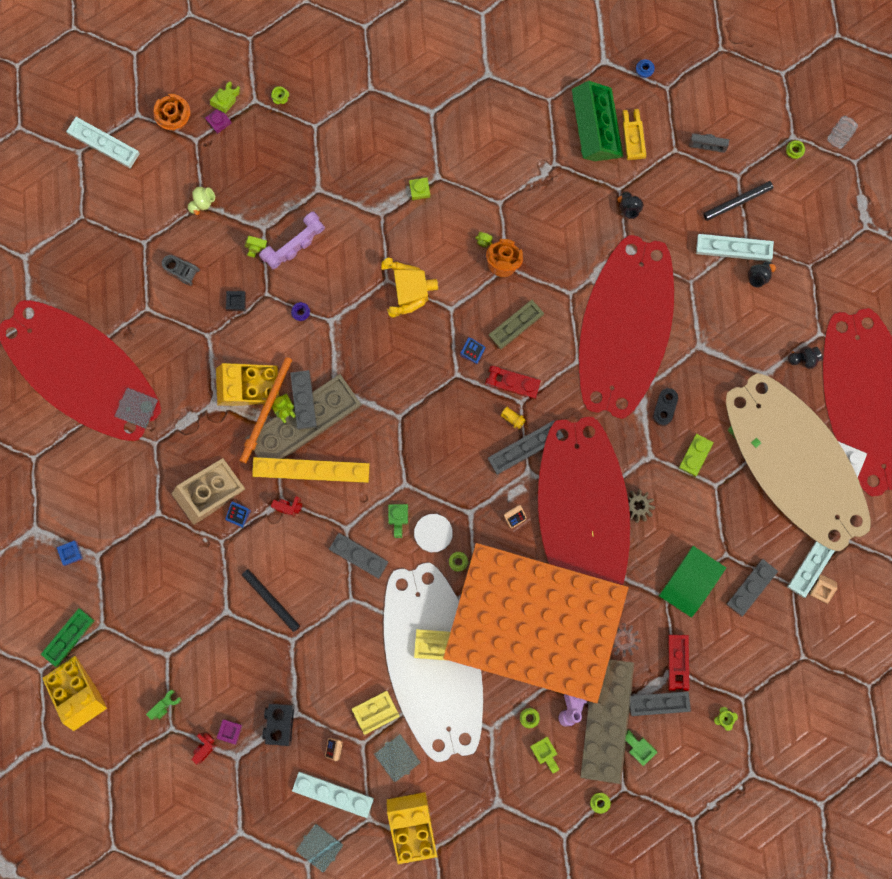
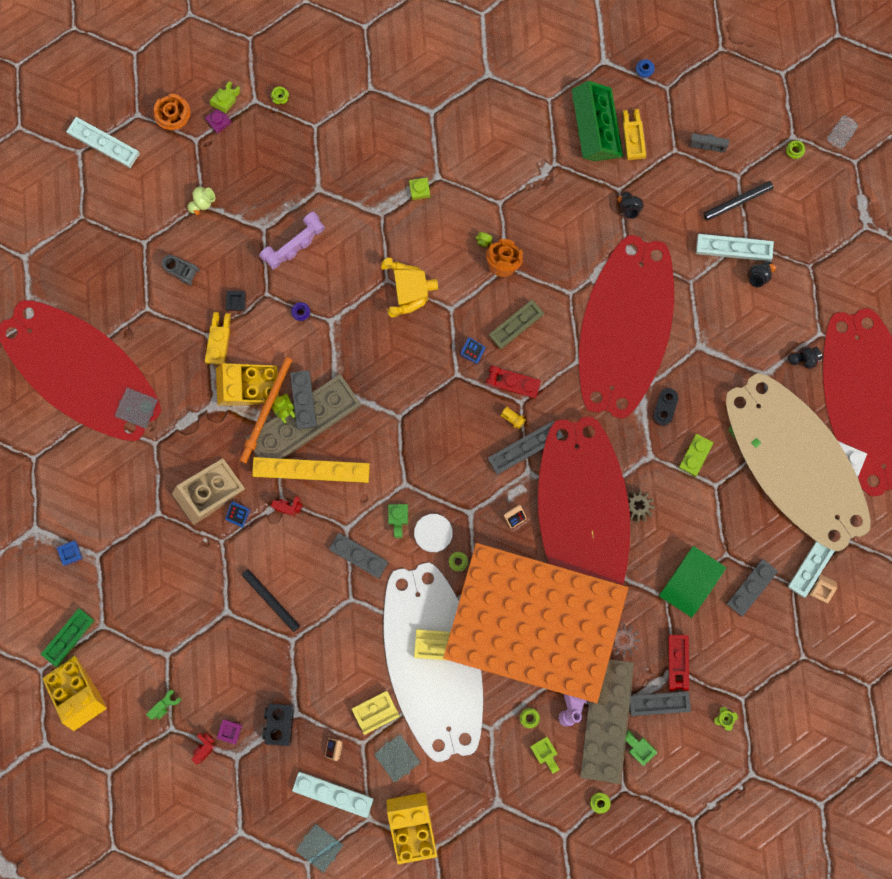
(218, 340): none -> yellow hinge
(255, 245): lime plate -> none

